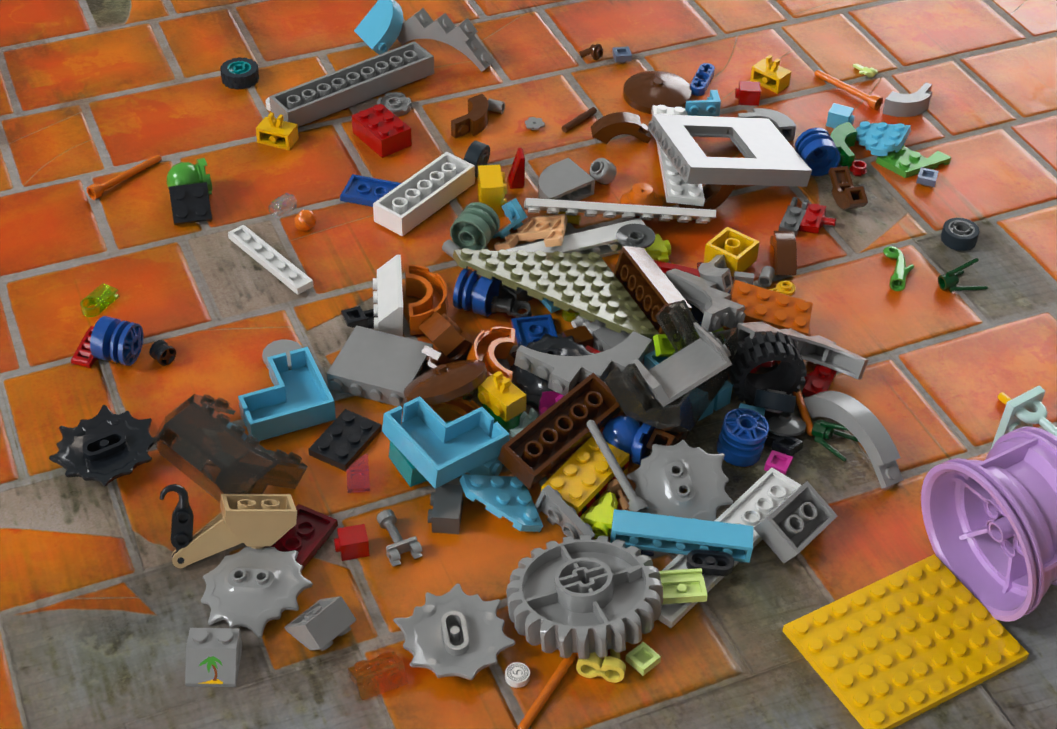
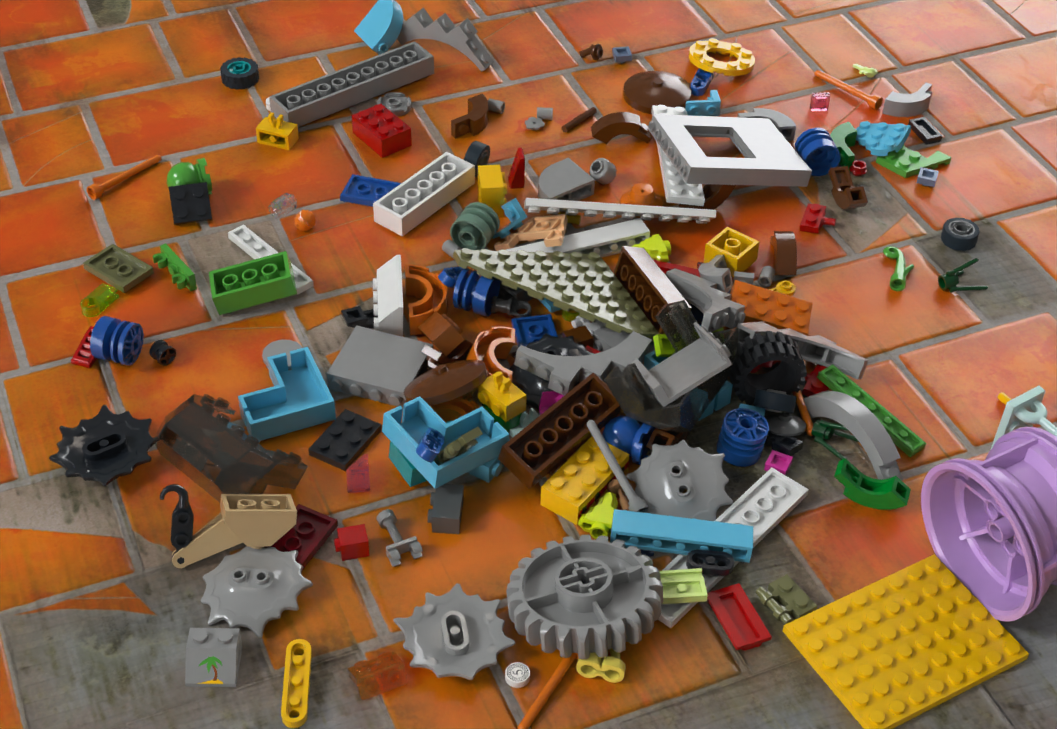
(118, 268): none -> olive plate
(178, 269): none -> bright green plate
(252, 283): none -> bright green brick
(296, 683): none -> yellow plate
(322, 623): light grey slope -> none
(430, 445): none -> blue beam
(449, 276): none -> blue beam
(458, 446): none -> olive plate
(504, 498): medium azure plate -> none
(545, 113): none -> light grey hinge
(559, 512): light grey wing -> none
(635, 235): dark grey dish -> none
(643, 658): yellowish green plate -> none
(699, 57): none -> yellow plate
(738, 617): none -> red piece
(748, 93): red brick -> none
(771, 75): yellow brick -> none
(790, 595): none -> olive plate
(793, 216): dark grey hinge -> none
(795, 522): light grey brick -> none
(820, 101): none -> clear pink plate
(839, 114): medium azure brick -> none
(871, 492): none -> green arch
(899, 433): none -> bright green tile
(925, 130): none -> black tile

